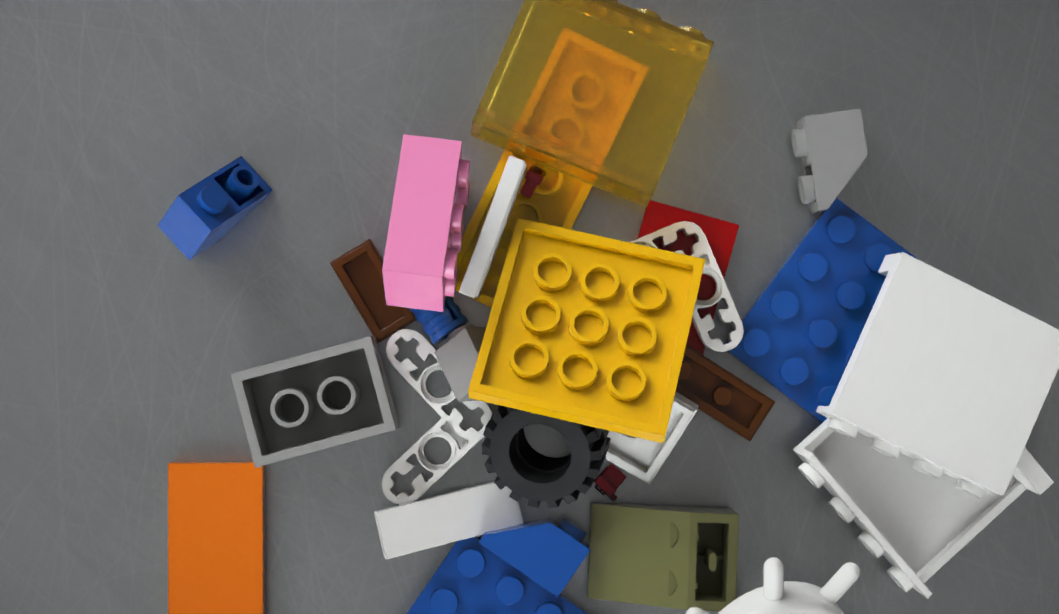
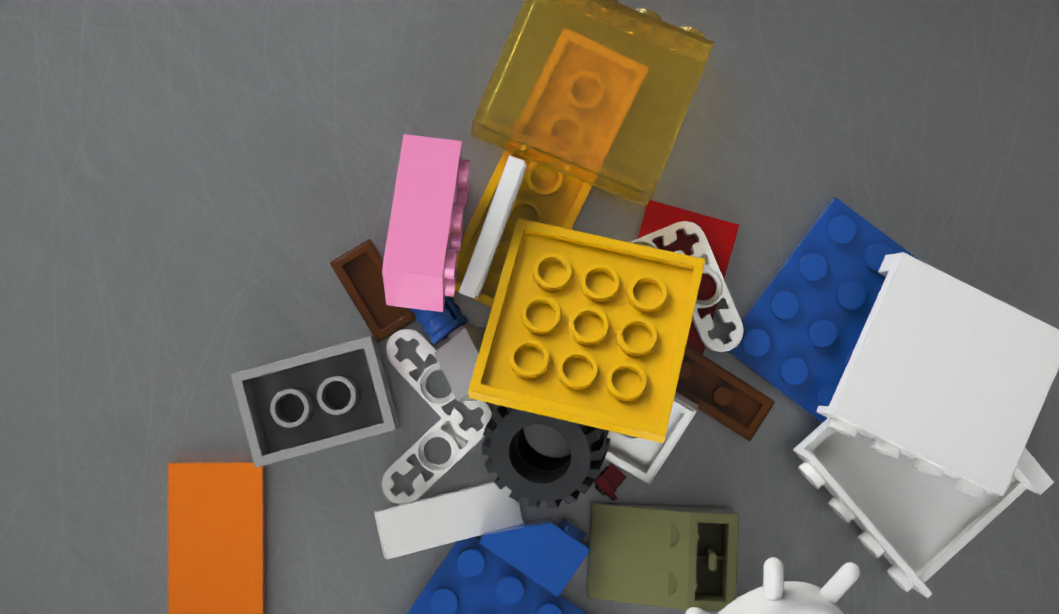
(213, 207): blue slope -> none
(533, 178): dark red piece -> none
(831, 153): light grey slope -> none

